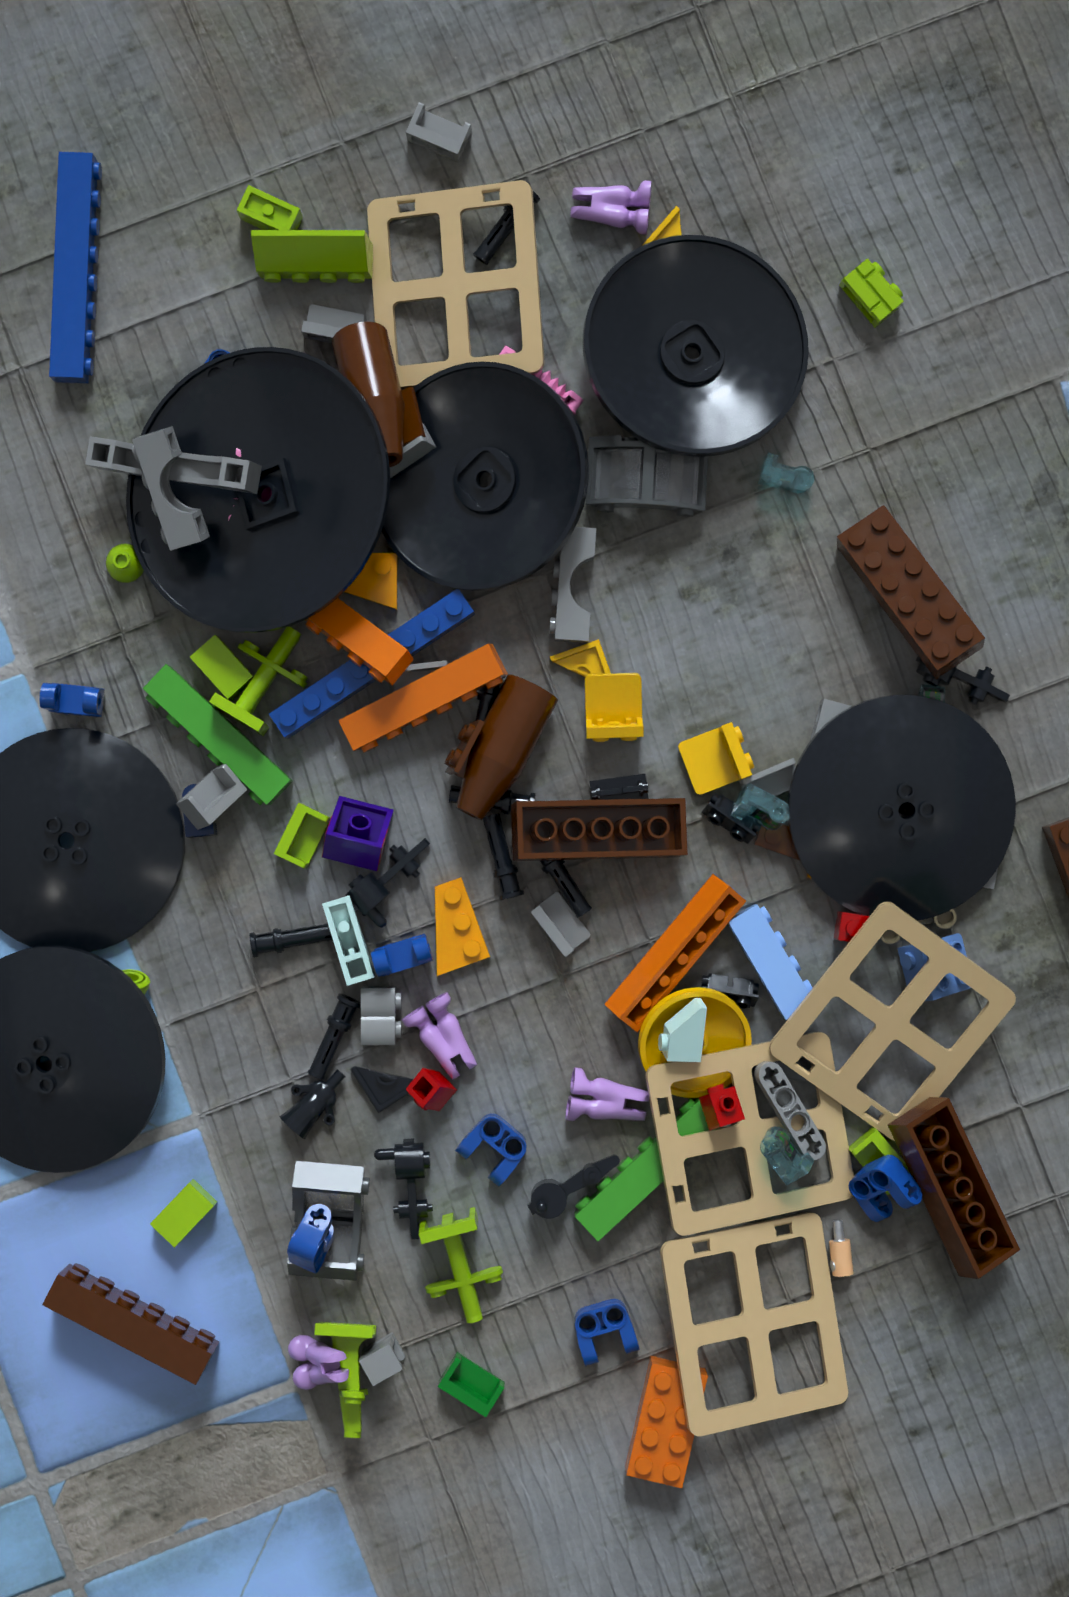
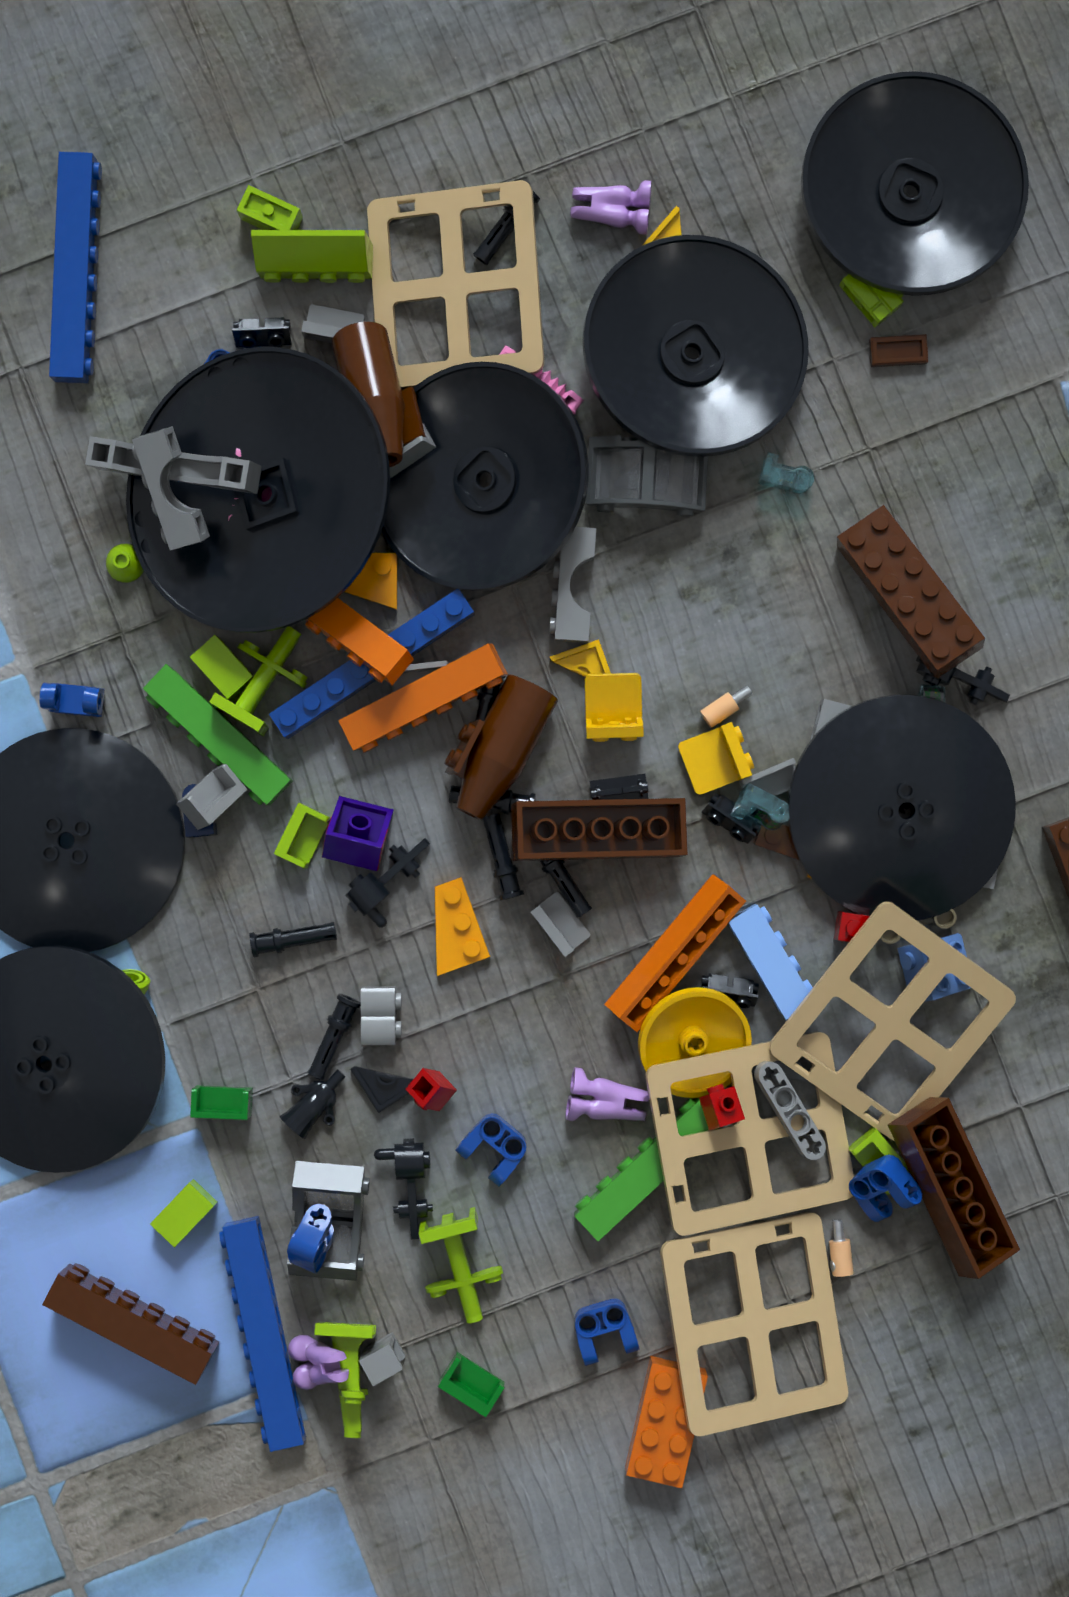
(221, 1102): none -> green panel
(249, 334): none -> black hinge
(263, 1333): none -> blue brick
(348, 940): light aqua slope -> none
(401, 955): blue piece -> none
(438, 134): light grey panel -> none
(443, 1039): lavender piece -> none
(550, 1196): black piece -> none
(684, 1033): light aqua slope -> none
(724, 707): none -> light nougat piece
(784, 1156): clear light blue leg -> none
(898, 350): none -> reddish brown tile
(922, 135): none -> black dish

